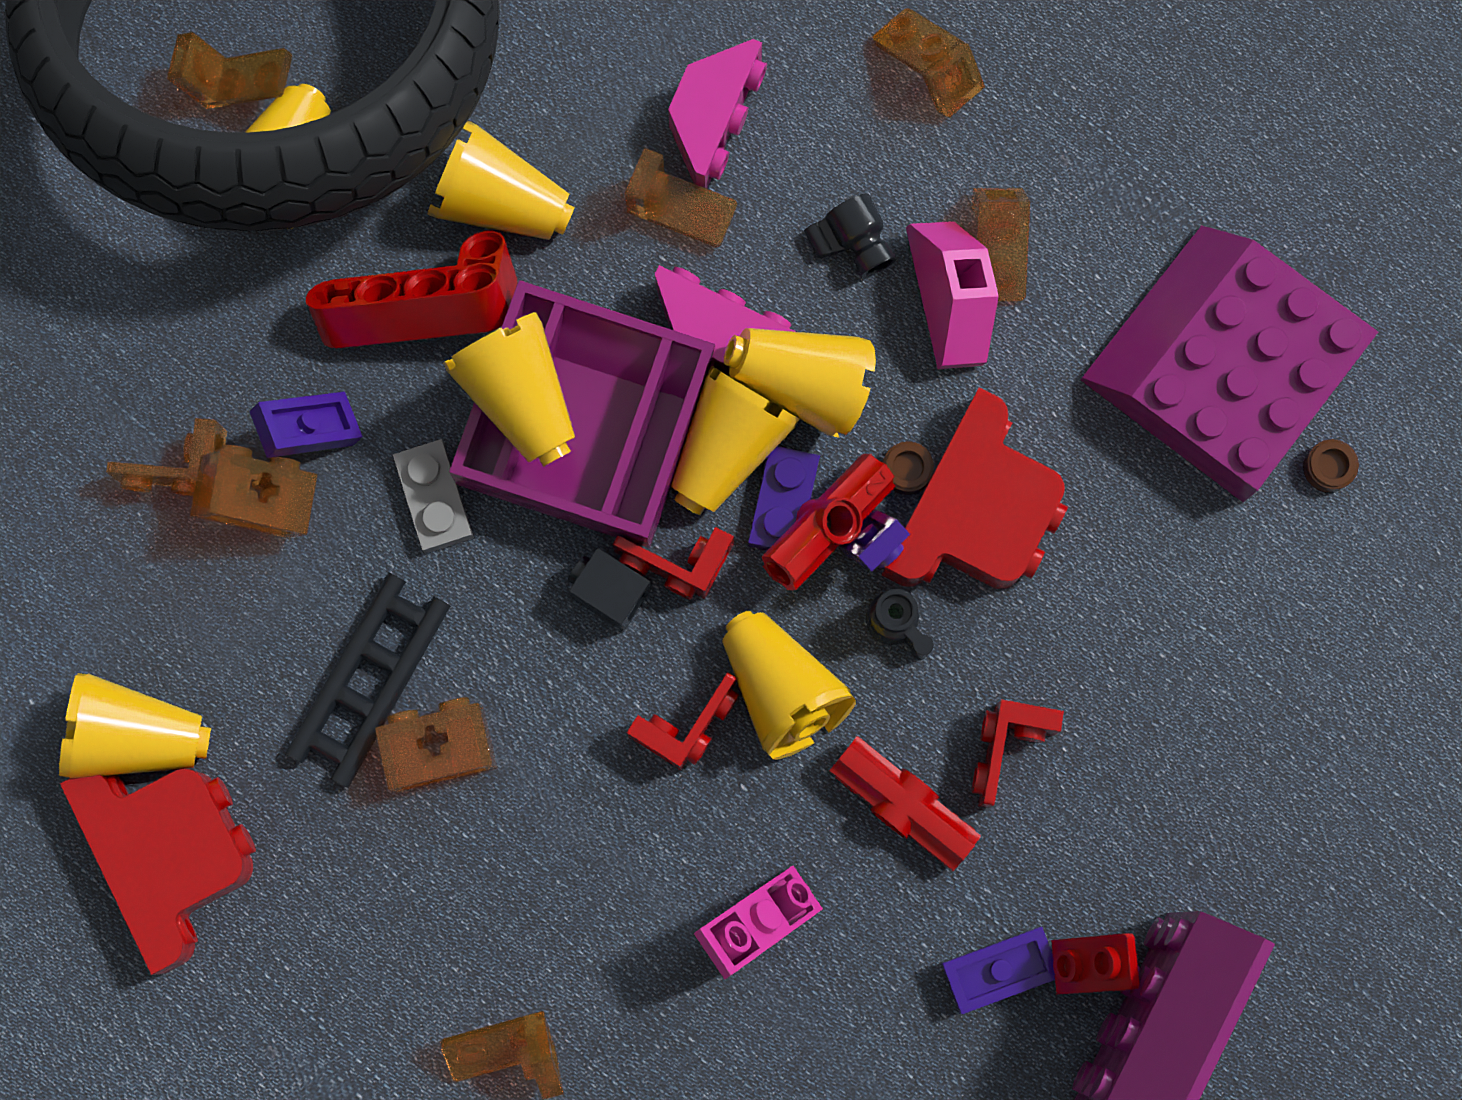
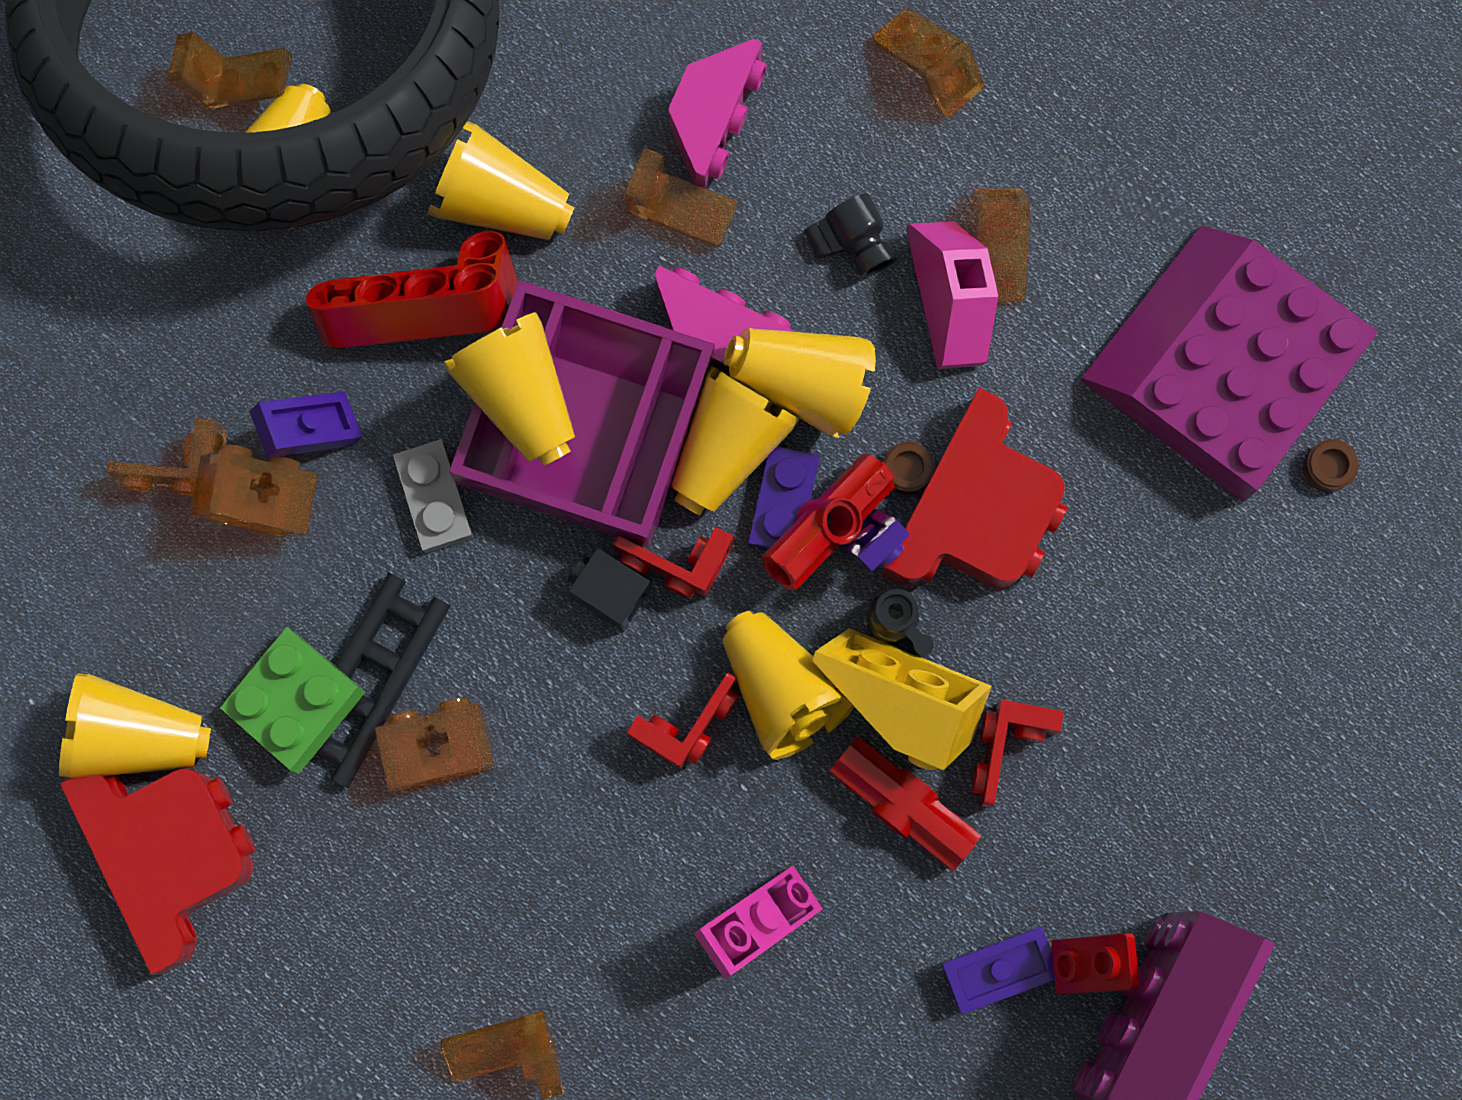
(292, 700): none -> bright green plate
(906, 698): none -> yellow slope

